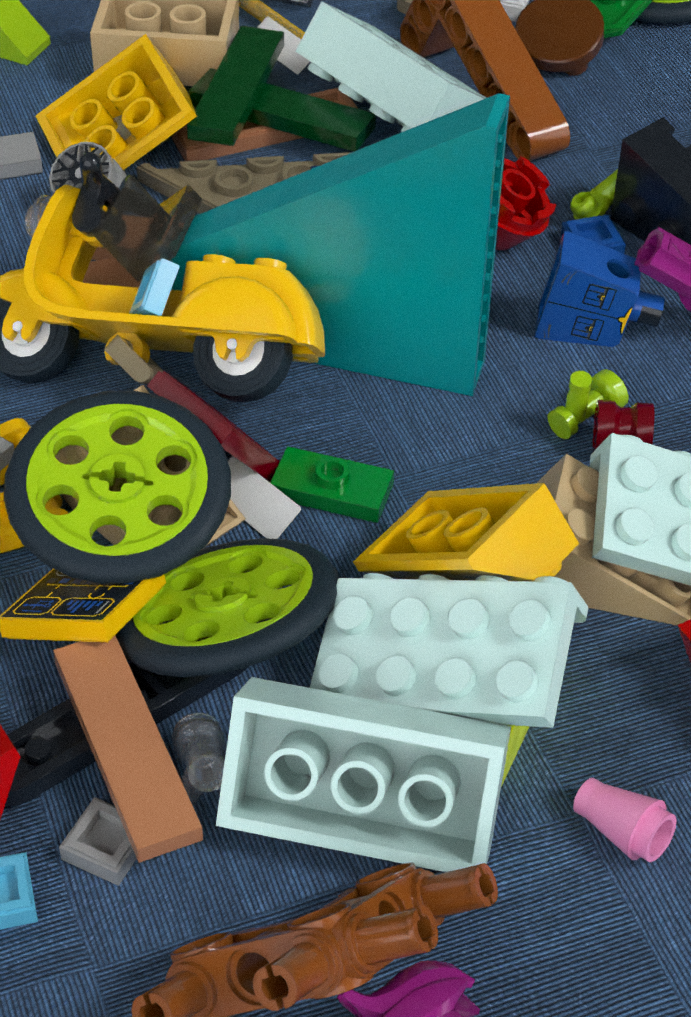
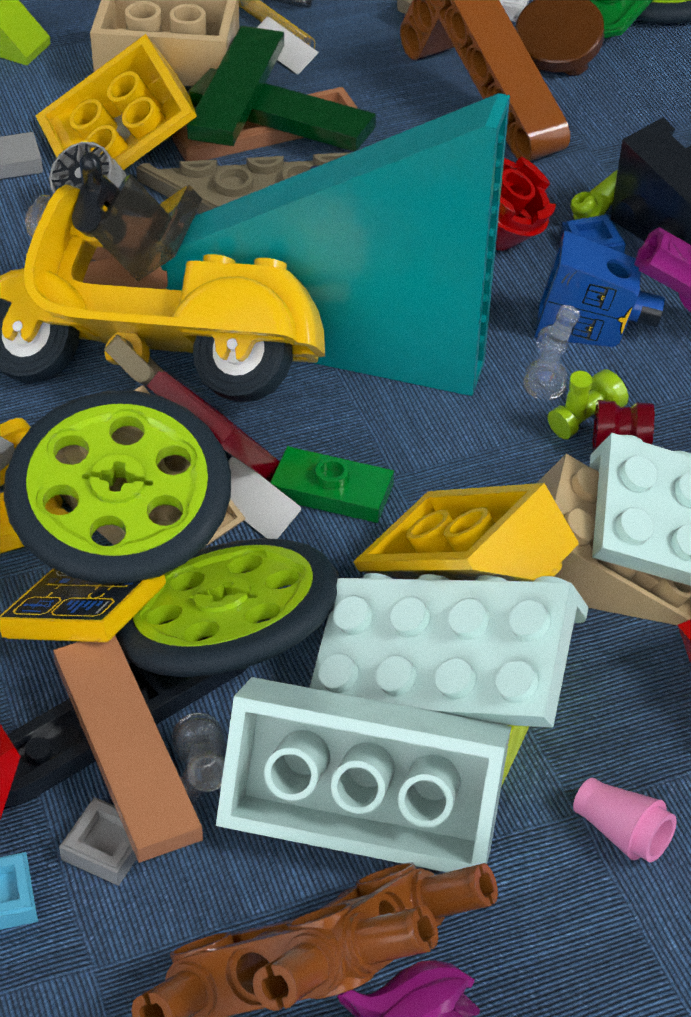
(155, 288): medium azure tile -> none
(380, 70): light aqua brick -> none
(546, 376): none -> clear piece

